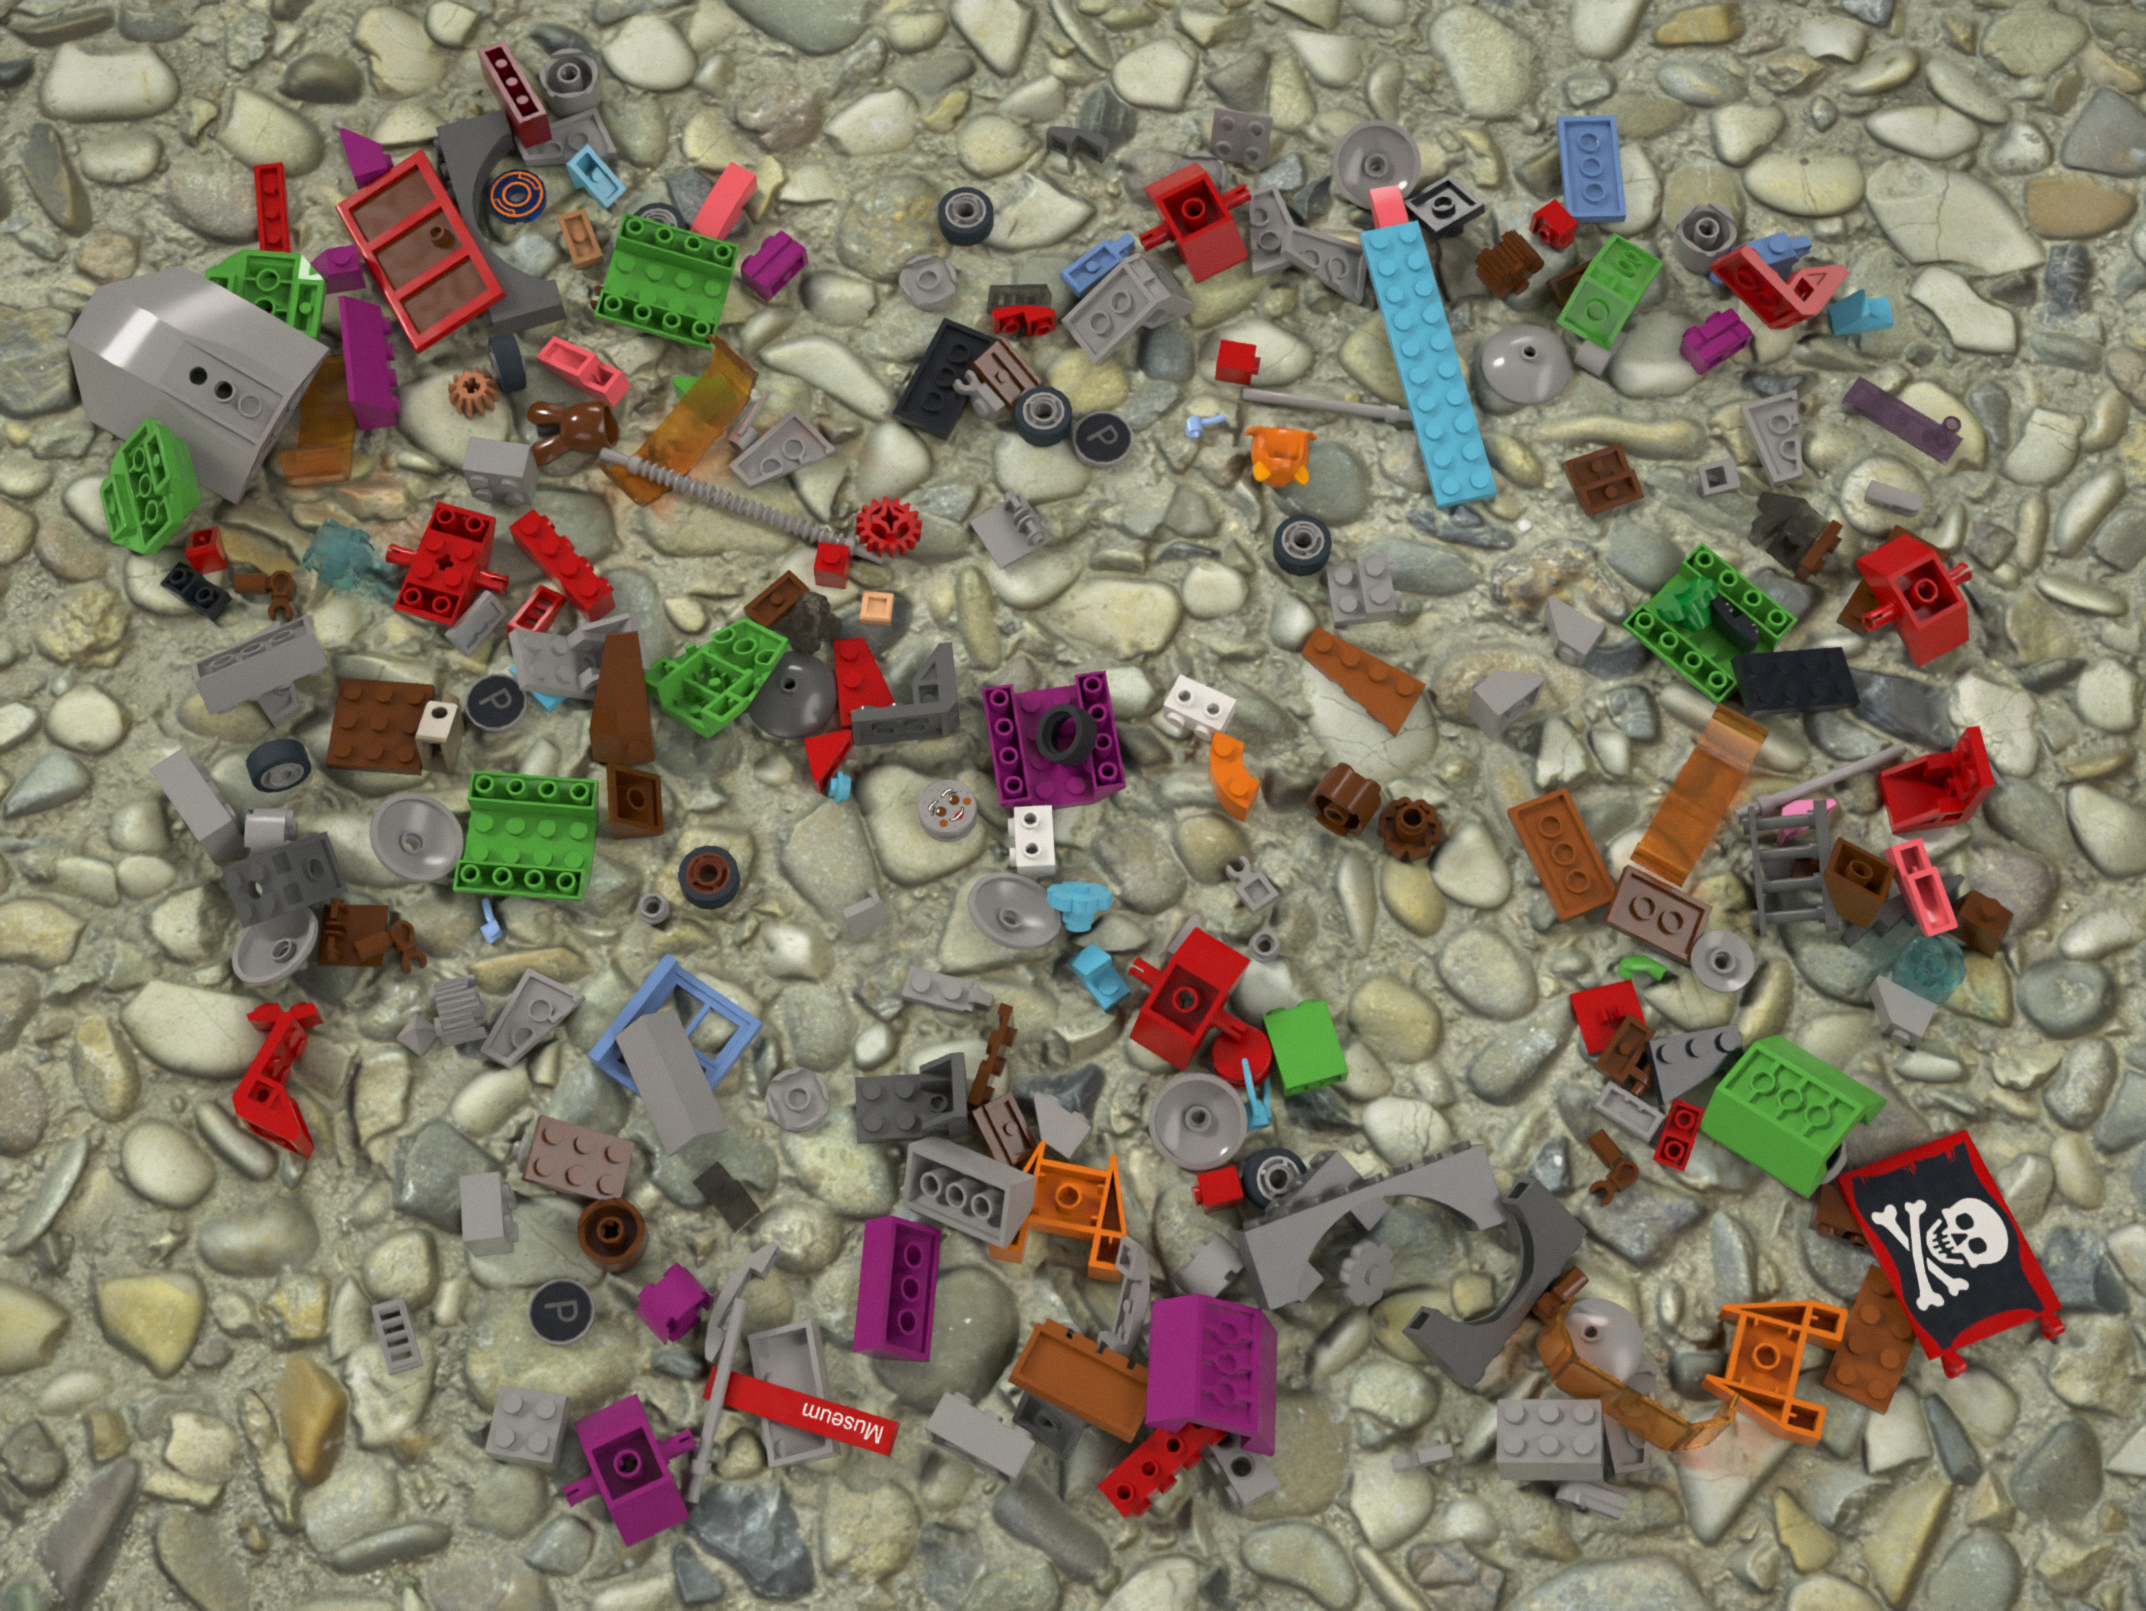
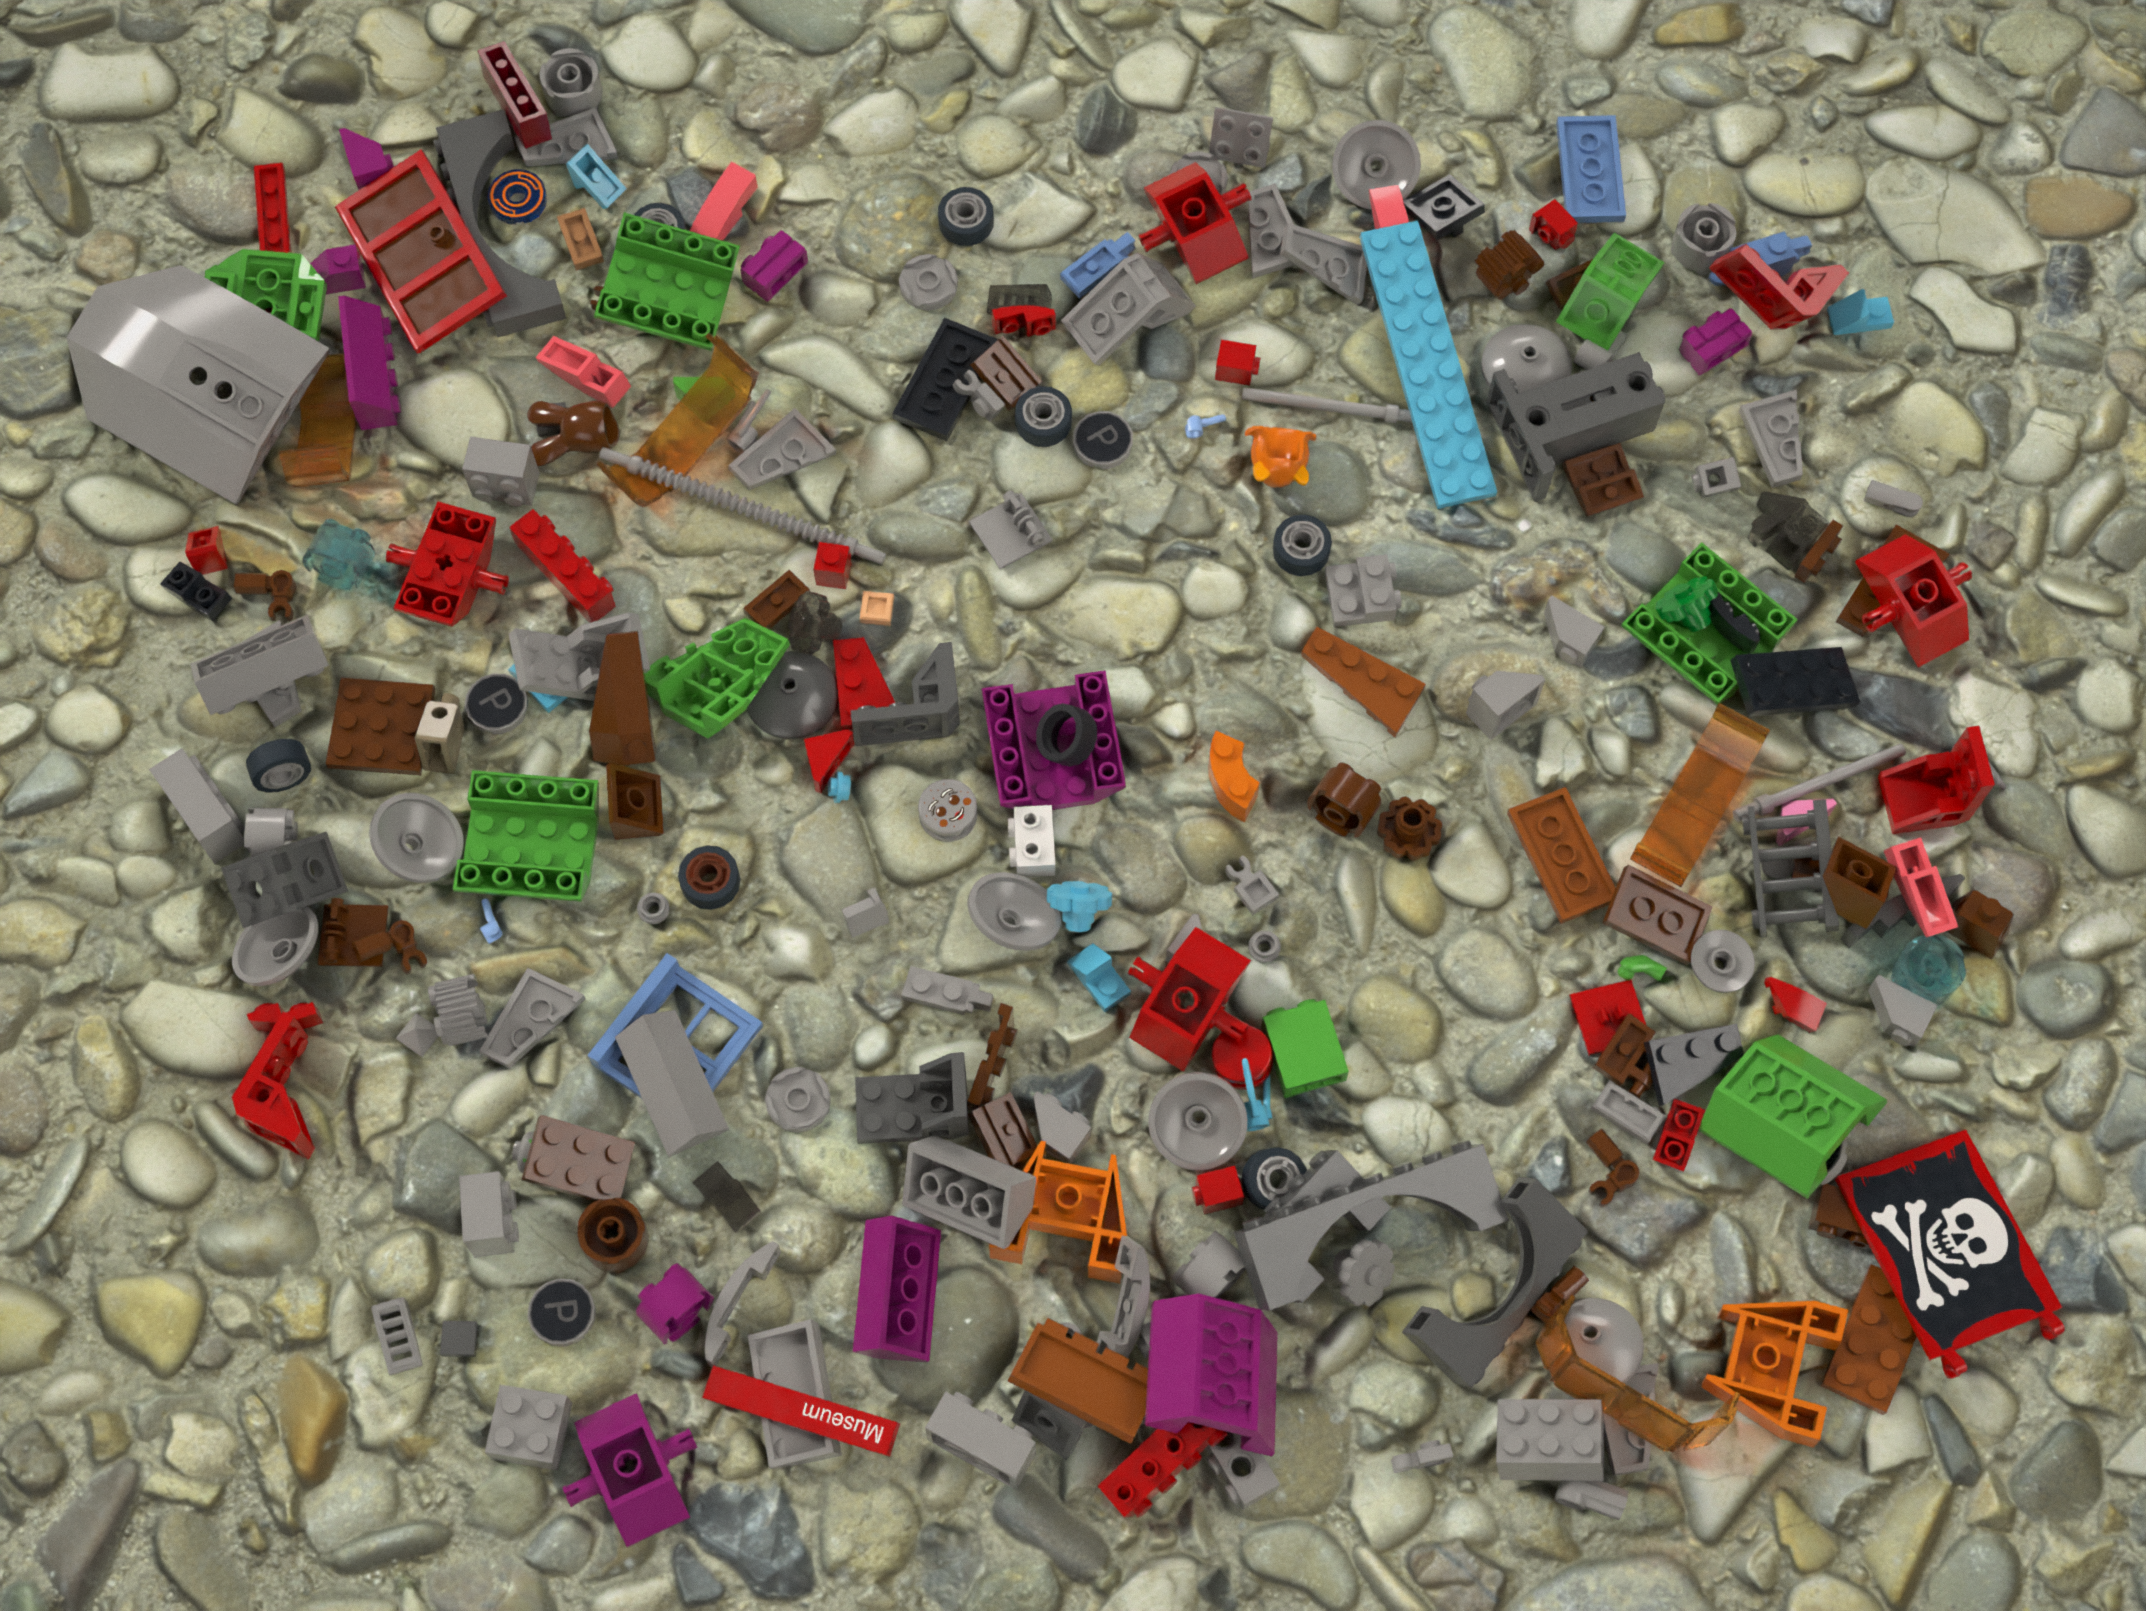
(149, 488): bright green piece -> none
(459, 1339): none -> dark grey tile
(473, 392): nougat gear -> none
(476, 623): light grey plate -> none
(507, 362): black wheel -> none
(527, 612): red slope -> none
(701, 1466): light grey bar -> none
(888, 527): red gear -> none
(1070, 140): dark grey slope -> none
(1198, 708): white brick -> none
(1574, 415): none -> dark grey brick
(1796, 1004): none -> red slope
(1905, 422): clear purple piece -> none

